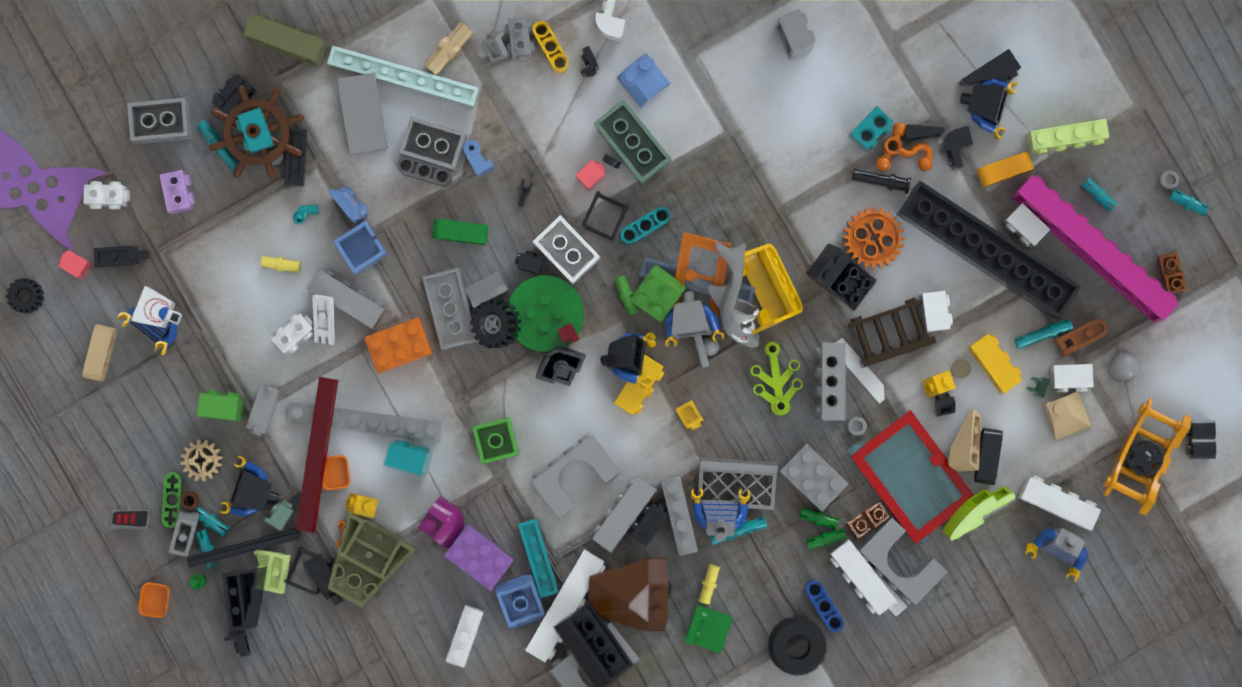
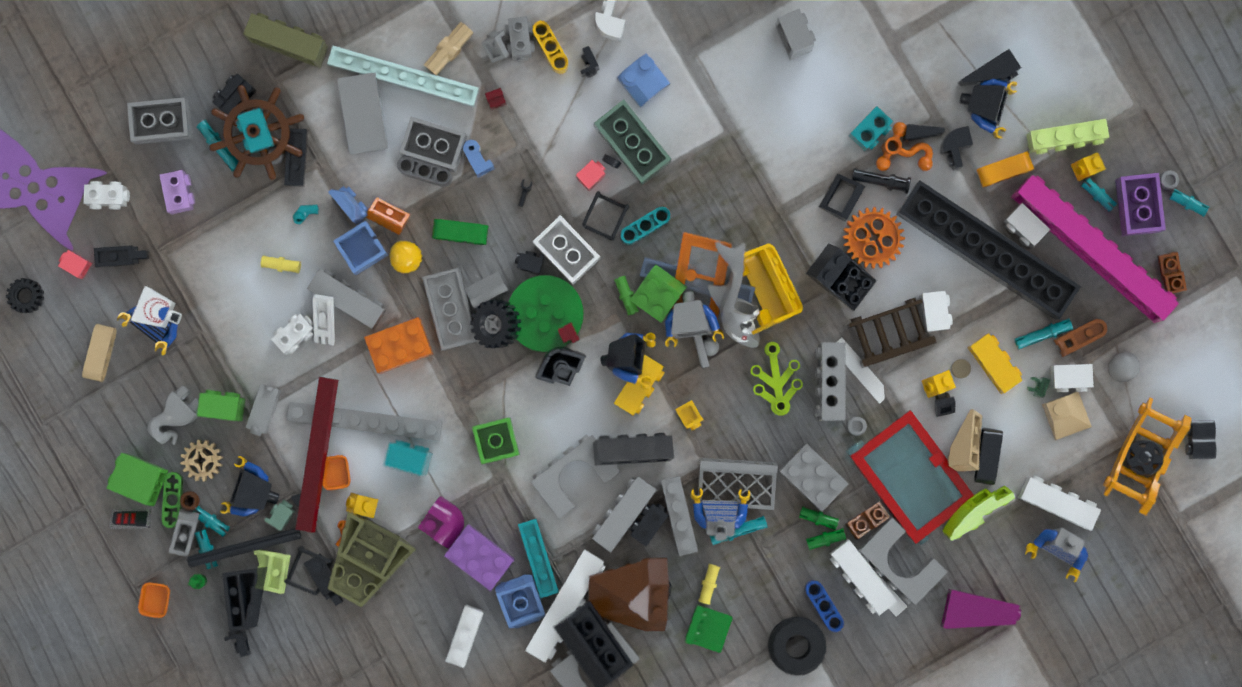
(137, 479): none -> bright green brick
(176, 413): none -> light grey hips
(387, 215): none -> orange slope
(405, 257): none -> yellow hair
(495, 98): none -> dark red piece
(633, 449): none -> black brick
(851, 202): none -> black tile
(972, 610): none -> magenta slope
(1088, 166): none -> yellow bracket
(1140, 204): none -> medium lavender brick

